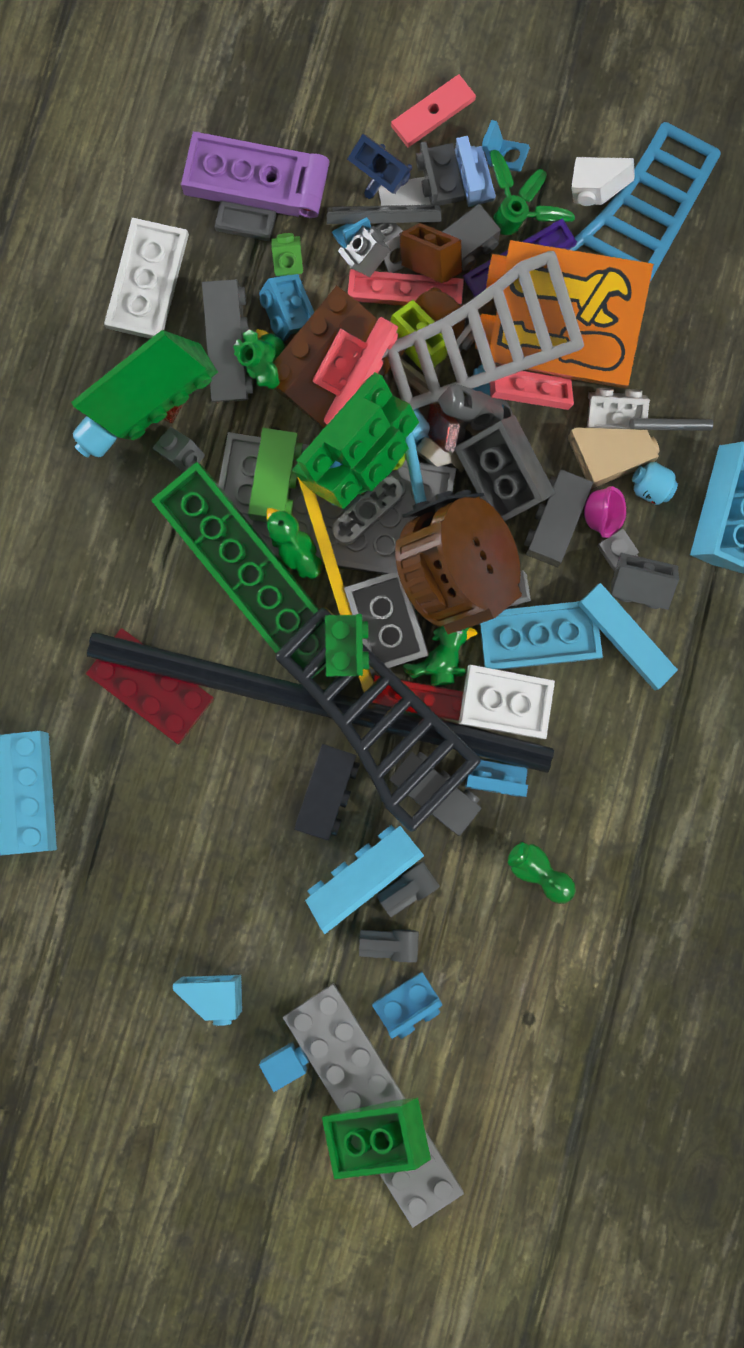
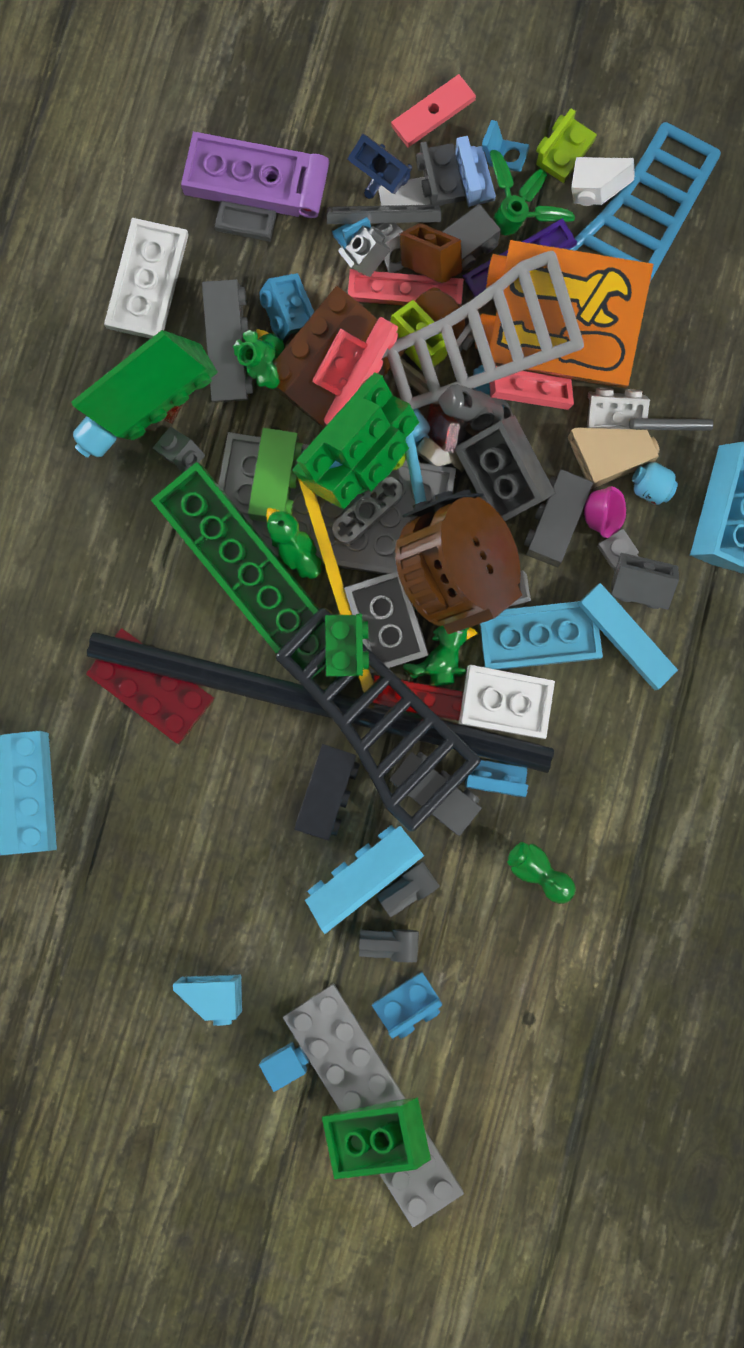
(287, 254): bright green bracket -> none
(567, 142): none -> lime bracket

